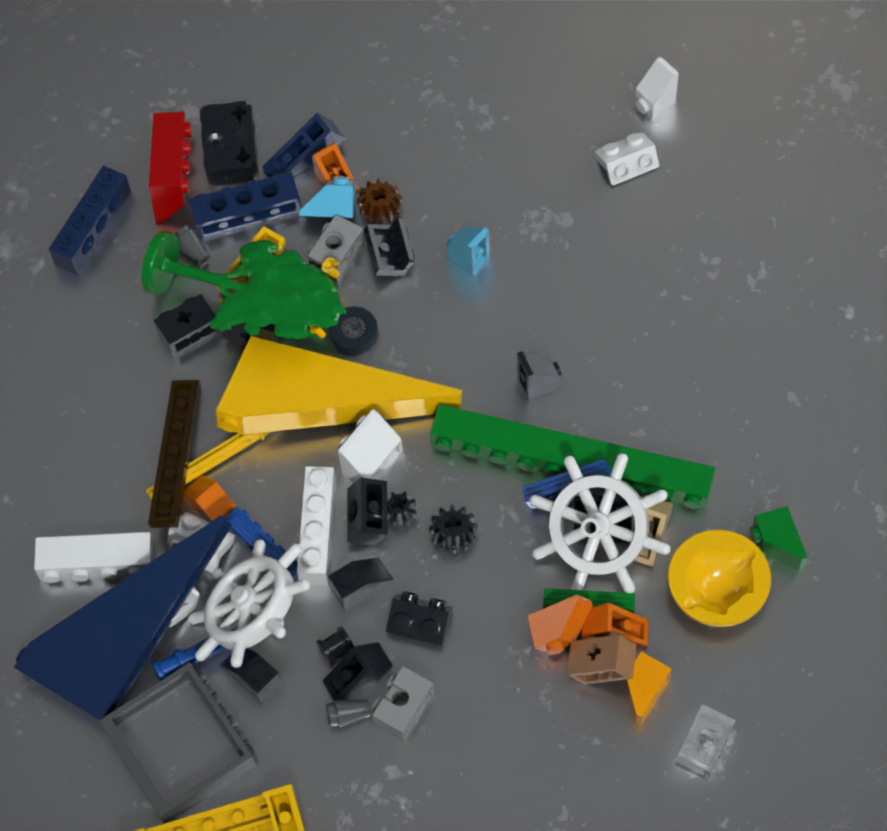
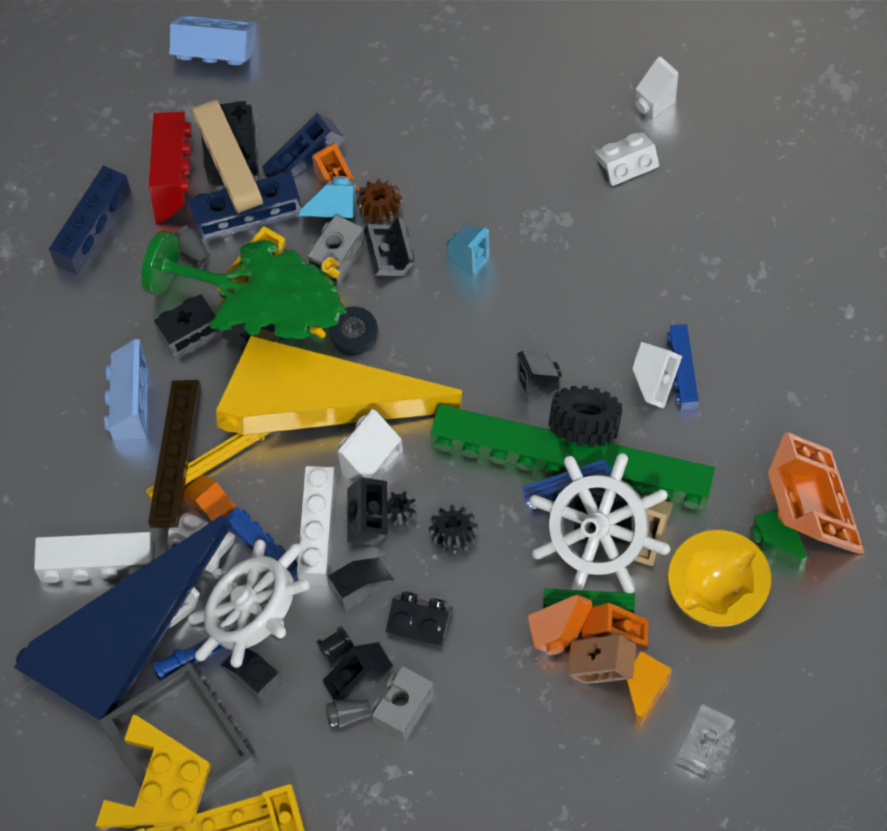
(127, 393): none -> light blue slope
(170, 785): none -> yellow wing
(212, 39): none -> light blue slope
(227, 156): none -> tan beam
(585, 416): none -> black tyre
(655, 372): none -> white slope
(685, 376): none -> blue piece
(812, 493): none -> orange slope

